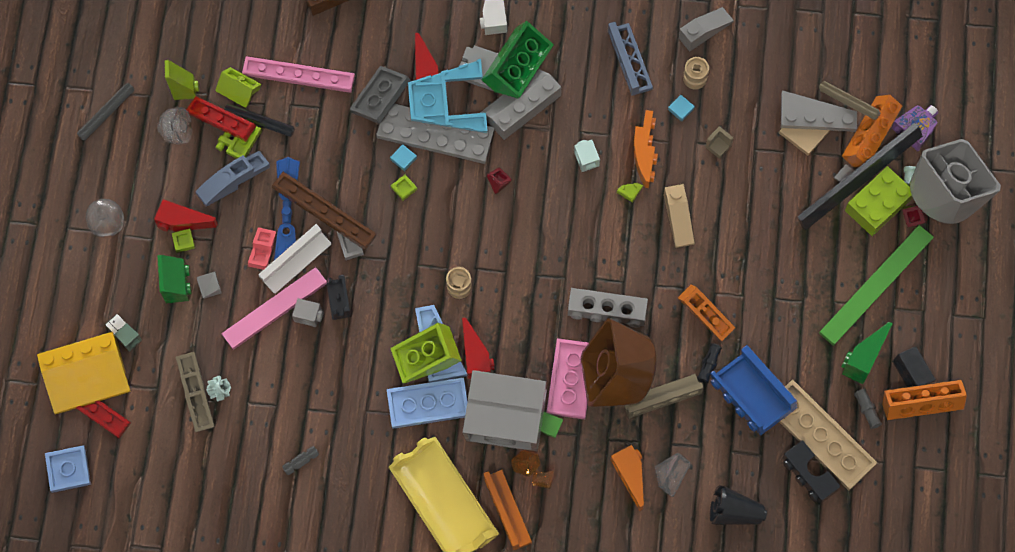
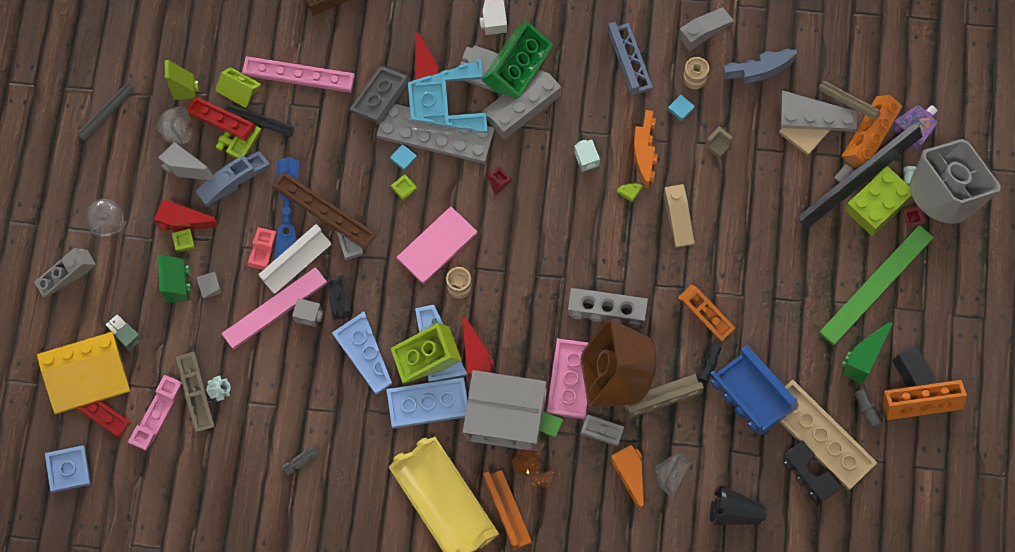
(65, 271): none -> light grey slope
(156, 414): none -> bright pink slope
(183, 164): none -> light grey slope
(361, 348): none -> light blue wing
(437, 245): none -> bright pink tile
(602, 430): none -> light grey plate
(767, 66): none -> sand blue slope

